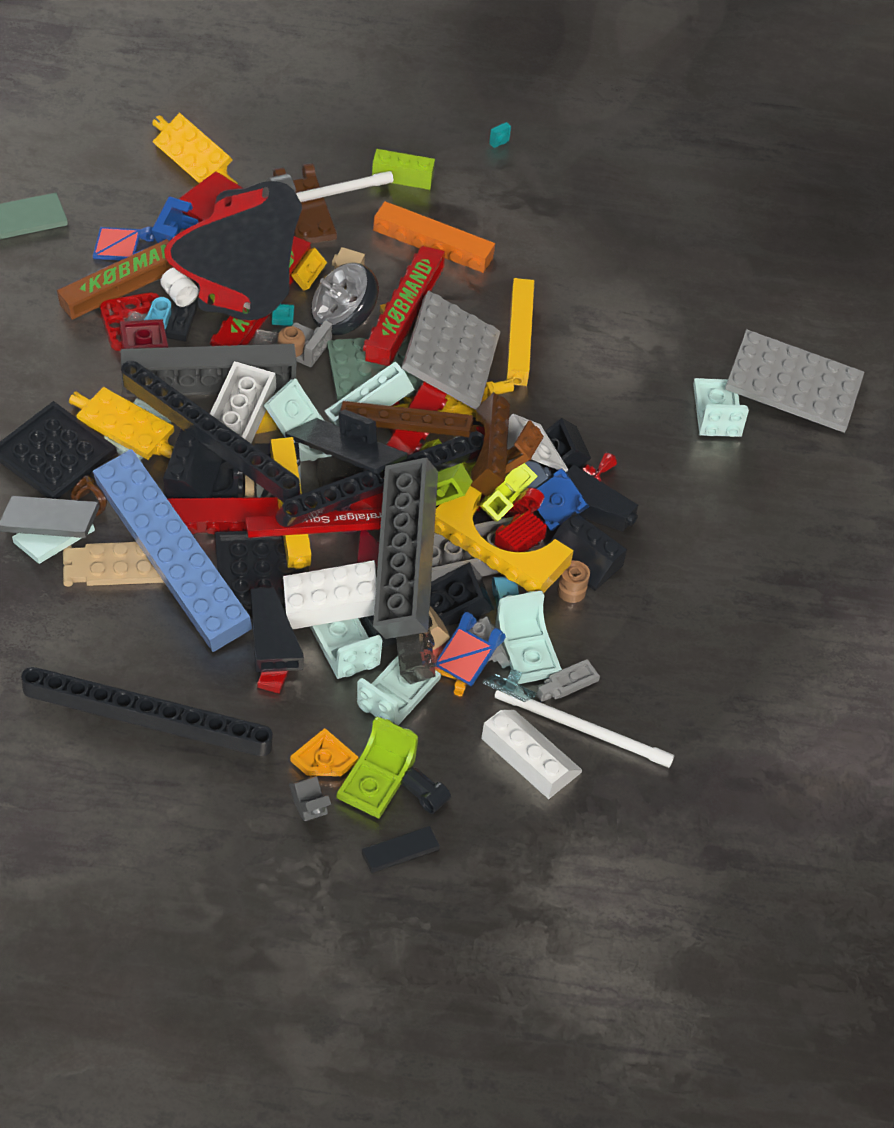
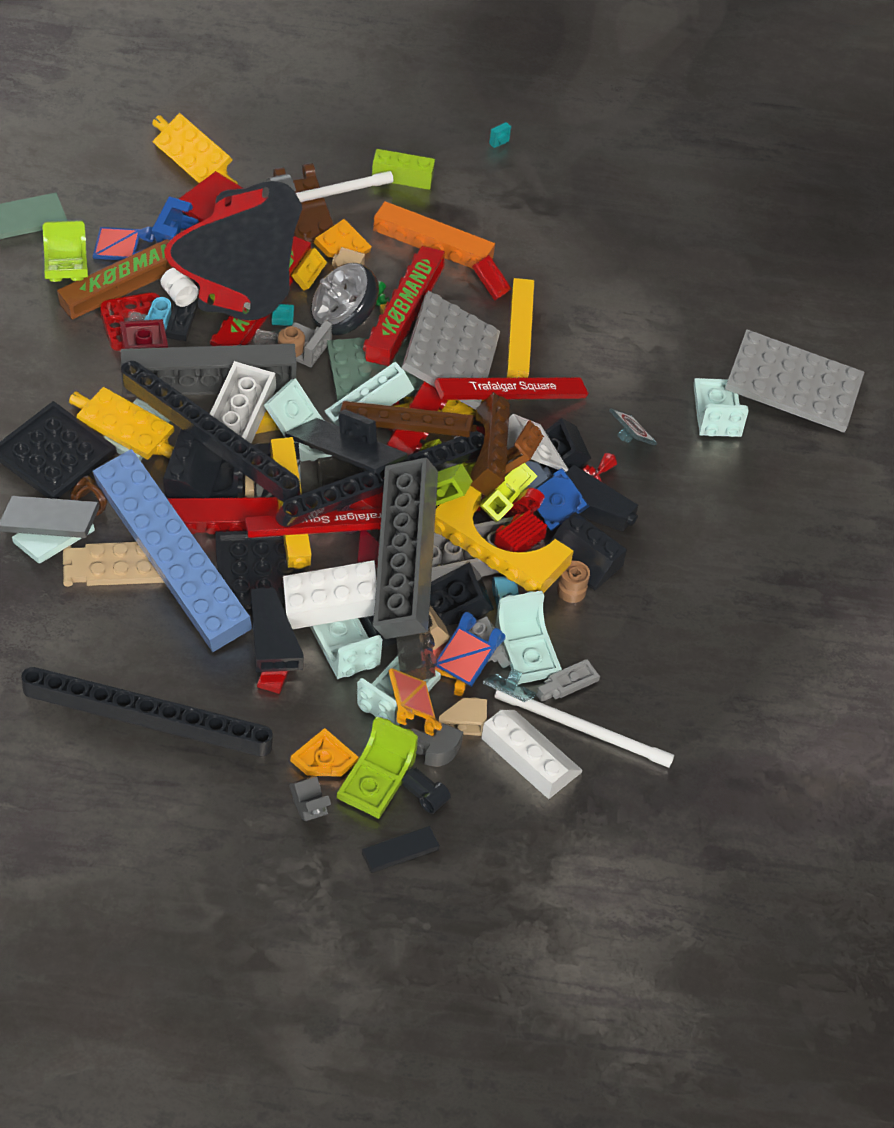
(64, 250): none -> lime bracket
(341, 236): none -> light orange plate
(381, 297): none -> green arm
(412, 700): none -> flag
(440, 748): none -> dark grey brick
(467, 716): none -> tan slope
(491, 277): none -> red tile
(510, 388): none -> red tile
(631, 428): none -> piece

